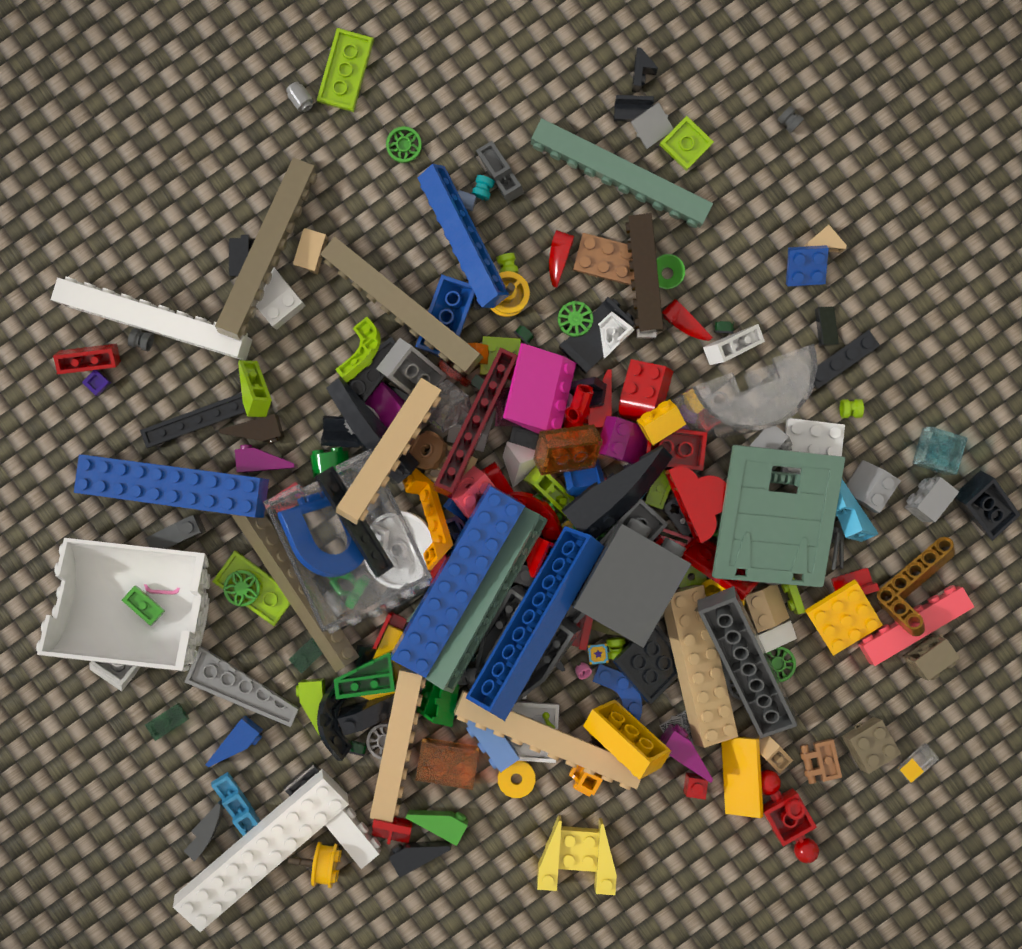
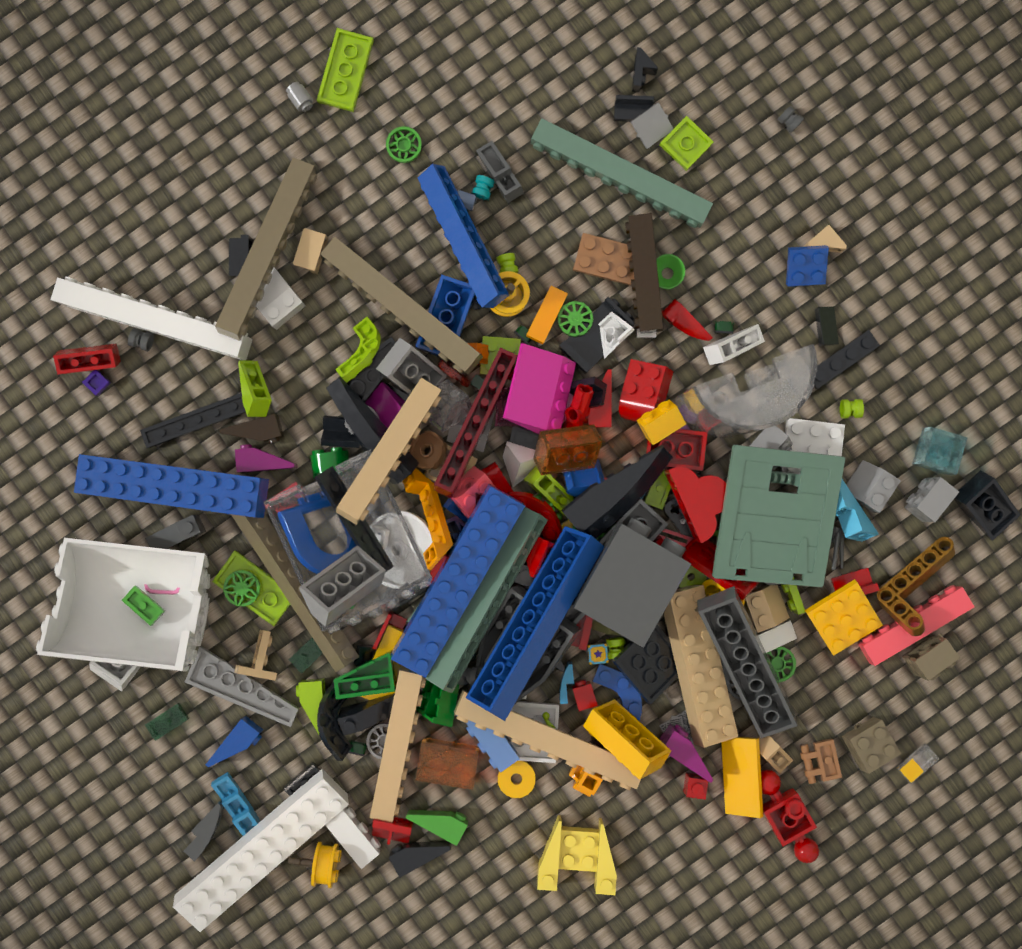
(259, 660): none -> tan bracket
(342, 585): none -> light grey slope
(546, 315): none -> light orange tile
(559, 254): red piece -> none
(567, 678): none -> dark azure slope
(583, 671): bright pink hinge -> none
(584, 695): none -> red brick
(622, 440): magenta slope -> none

